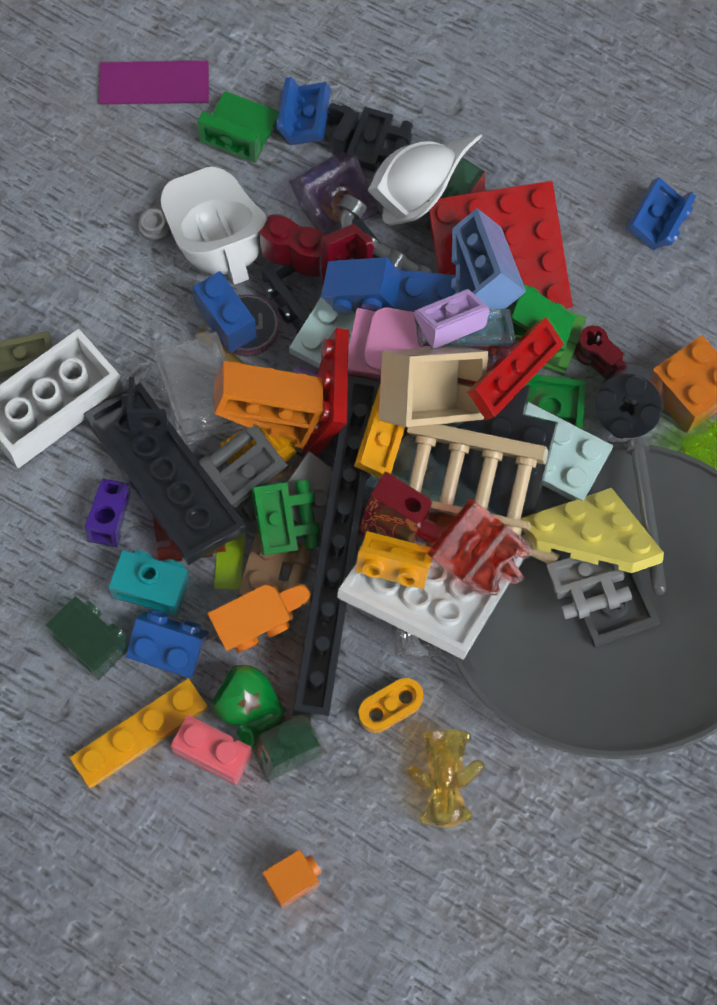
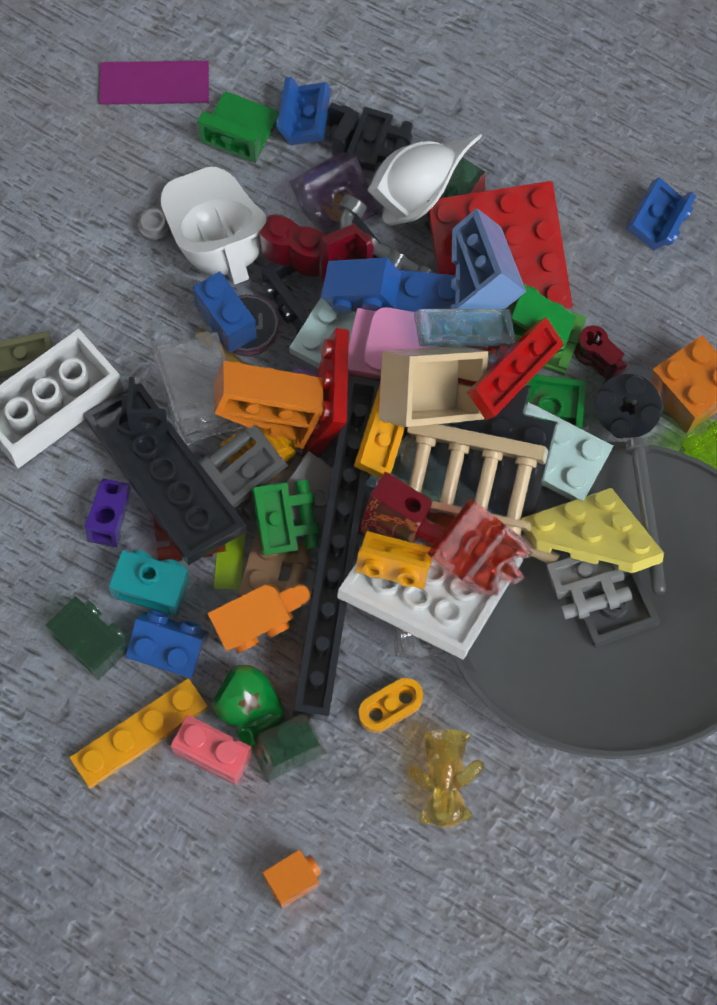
(452, 318): lavender slope -> none

